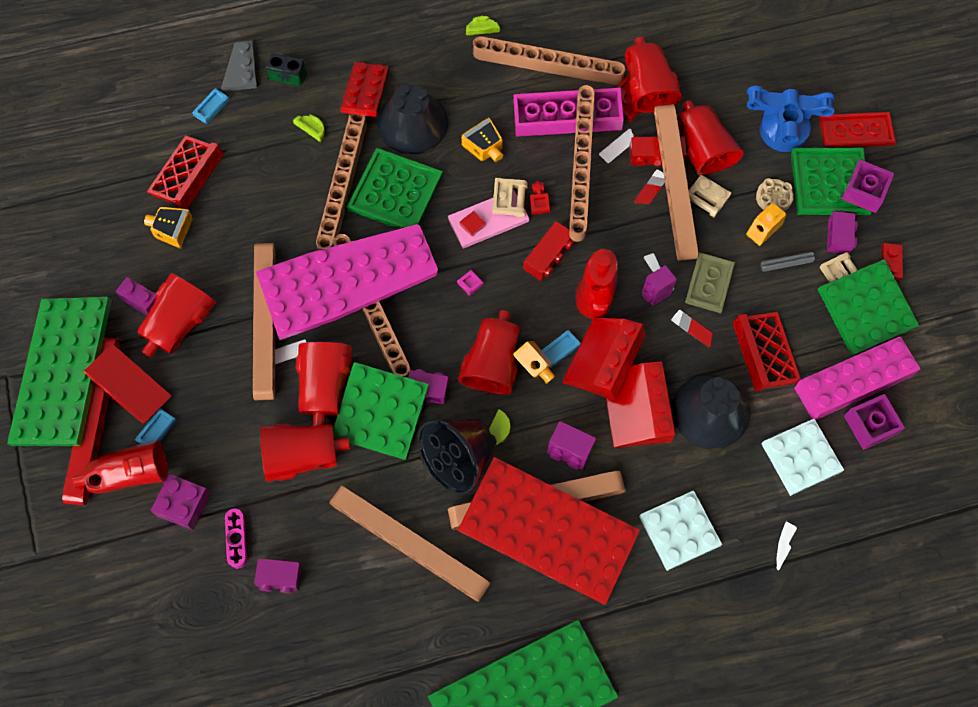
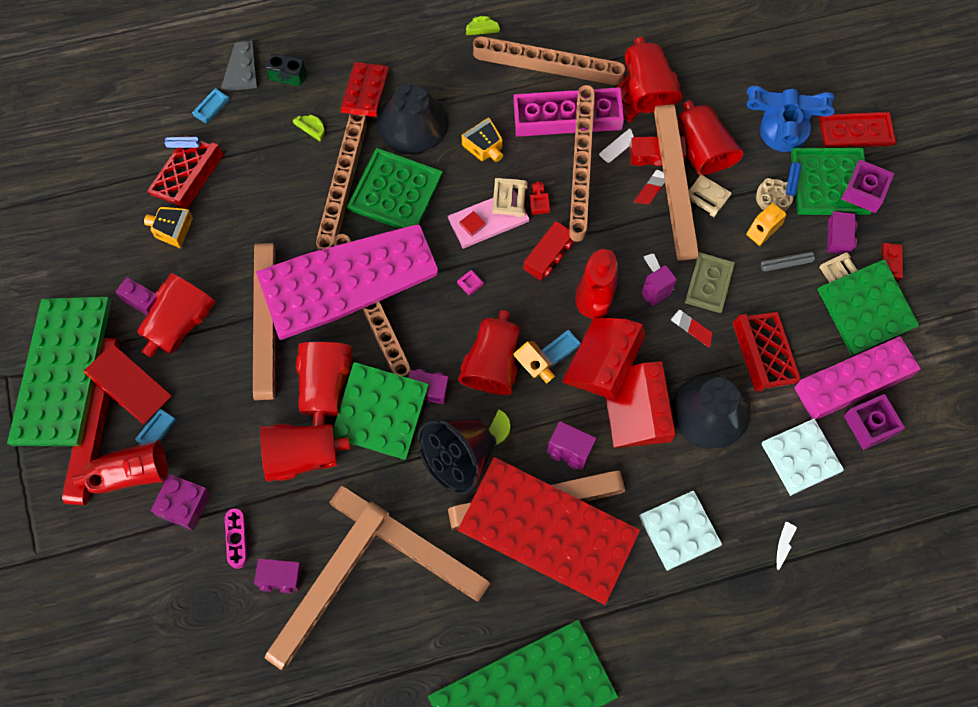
(182, 142): none -> axle
(287, 352): white sticker -> none
(326, 586): none -> nougat beam
(793, 179): none -> blue axle

